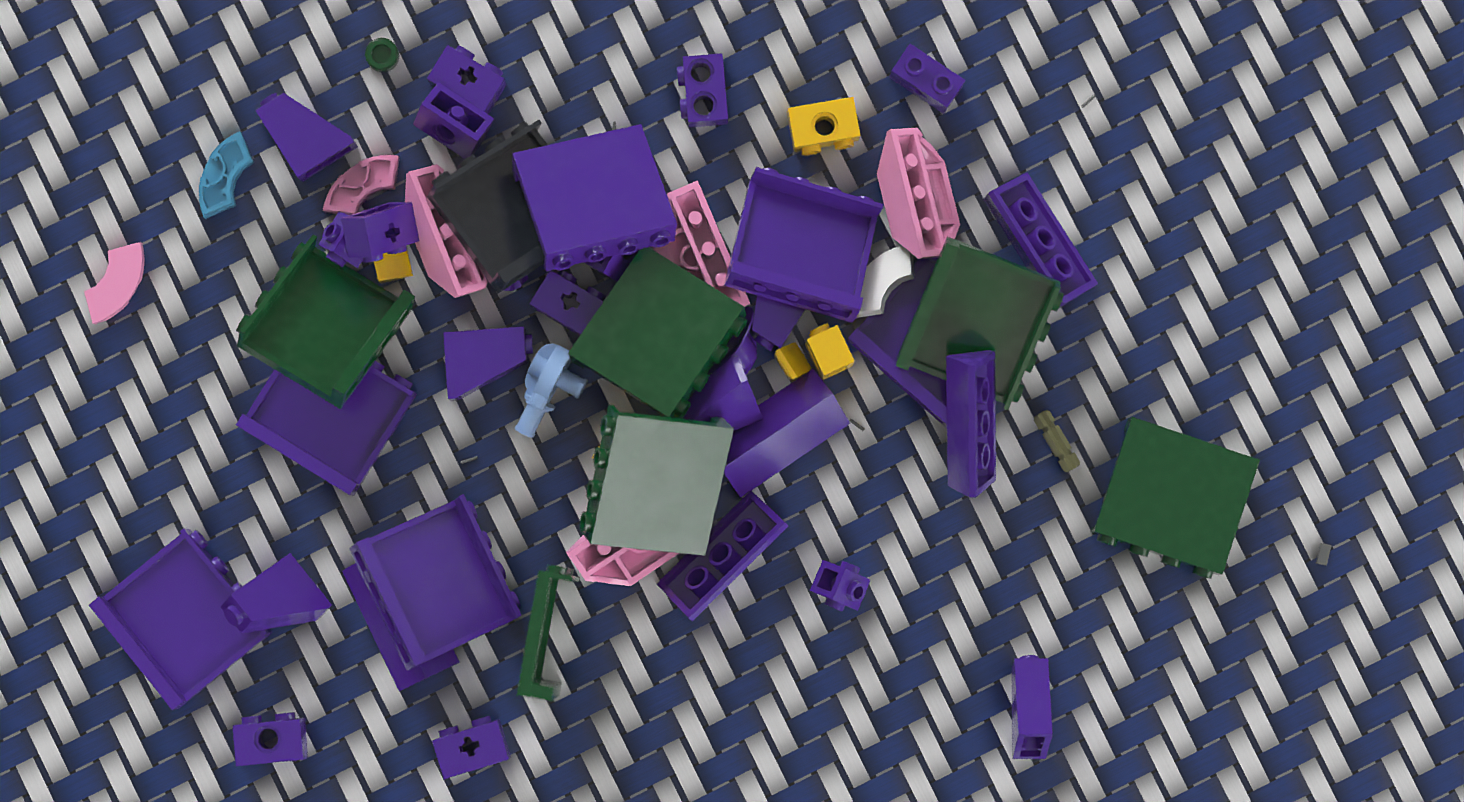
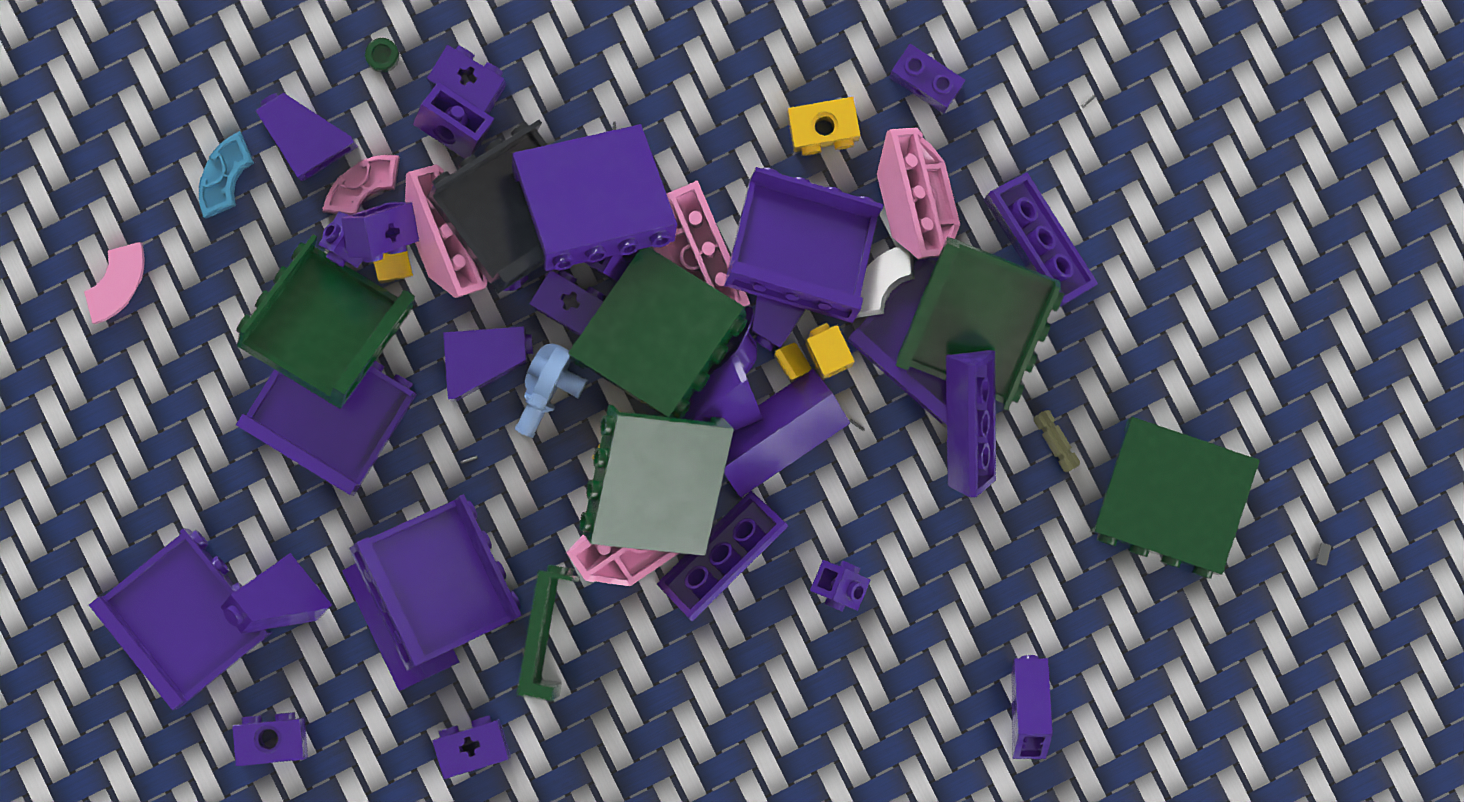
(711, 90): dark purple brick -> none

